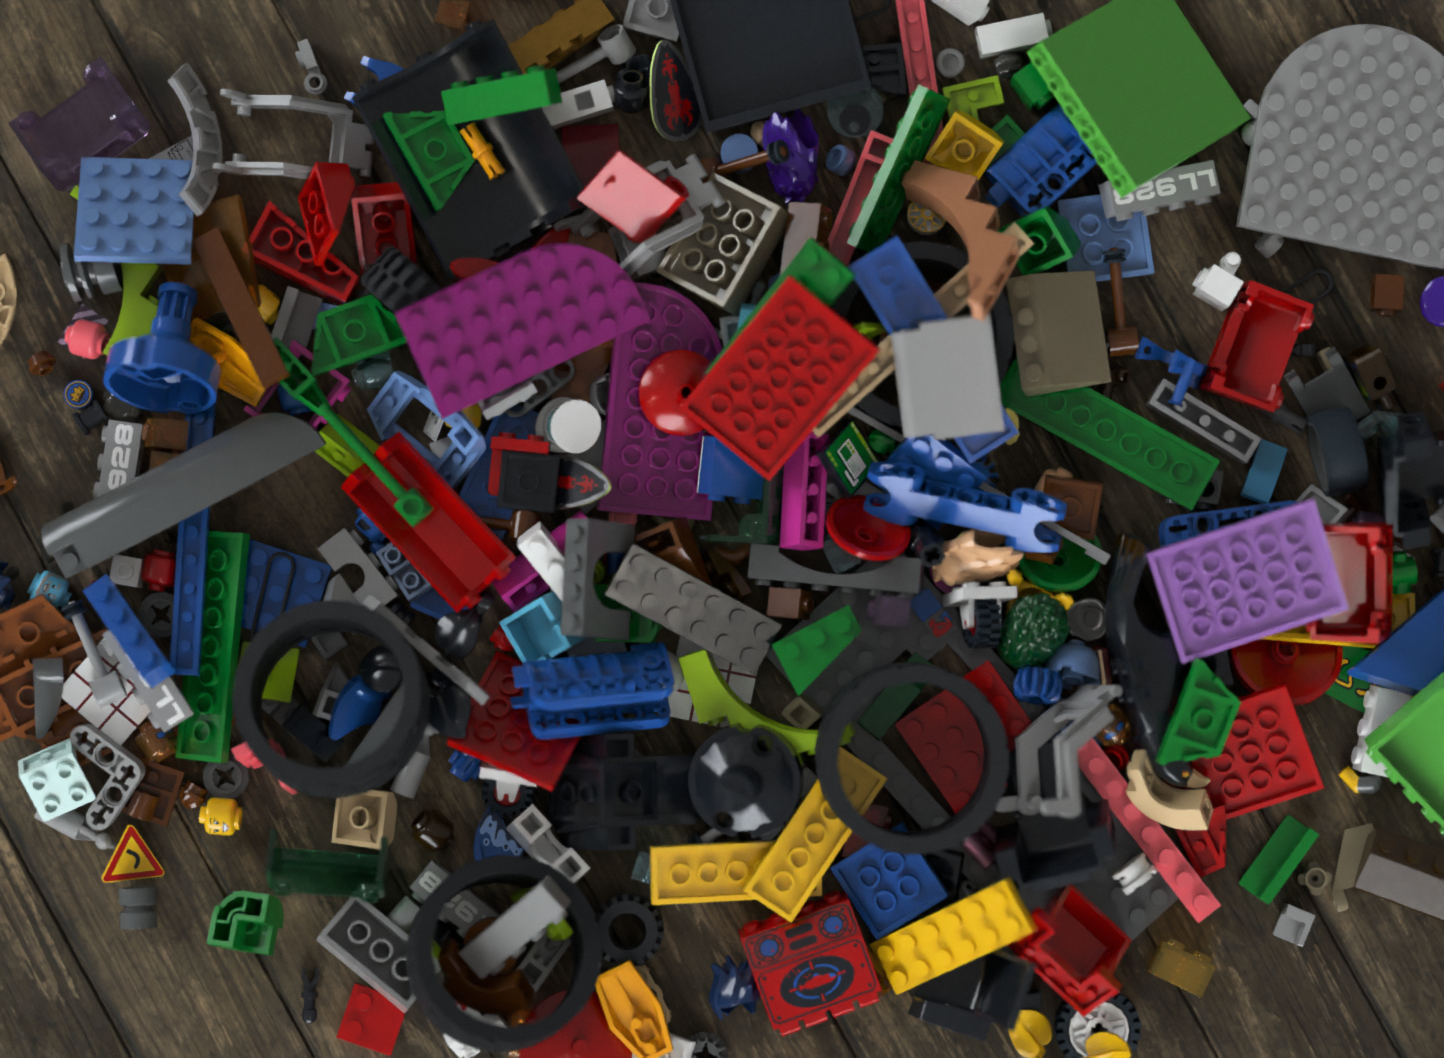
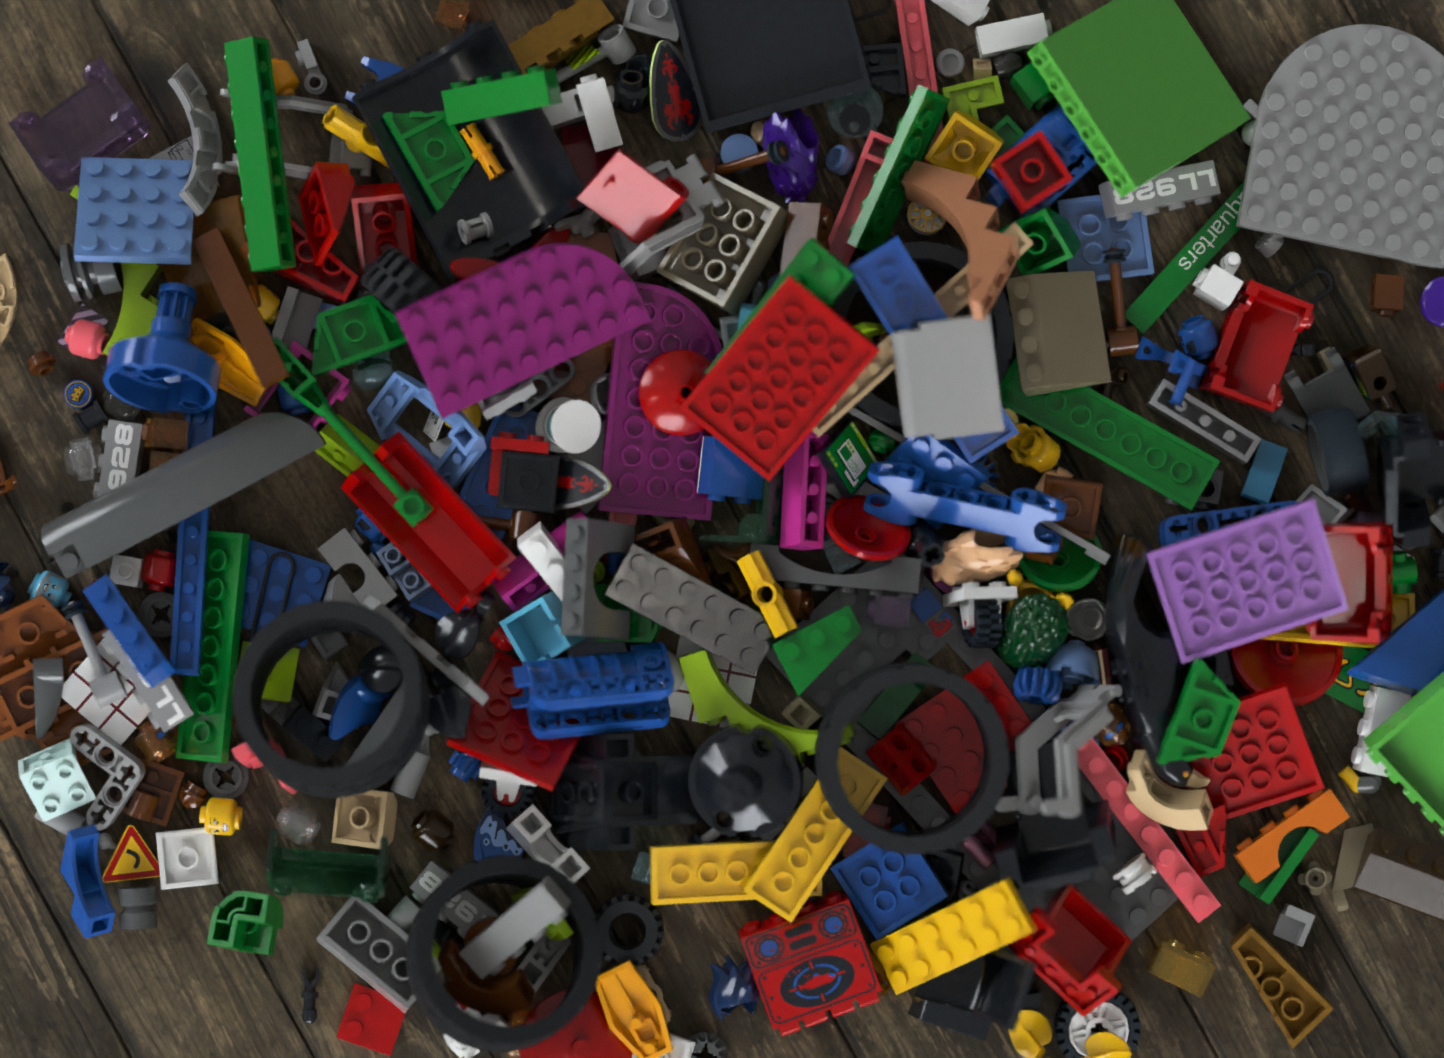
(82, 458): none -> clear head
(82, 872): none -> blue arch
(186, 858): none -> white tile
(259, 154): none -> green brick
(284, 77): none -> light orange head
(298, 823): none -> clear head
(353, 131): none -> yellow piece
(475, 228): none -> light grey bush
(581, 56): none -> clear neon green sticker
(598, 112): none -> white brick
(758, 577): none -> yellow piece
(901, 760): none -> red brick
(982, 68): none -> tan piece
(1031, 172): none -> red brick
(1033, 448): none -> yellow head
(1186, 265): none -> green tile
(1198, 337): none -> blue head
(1260, 855): none -> orange arch
(1283, 988): none -> pearl gold wedge

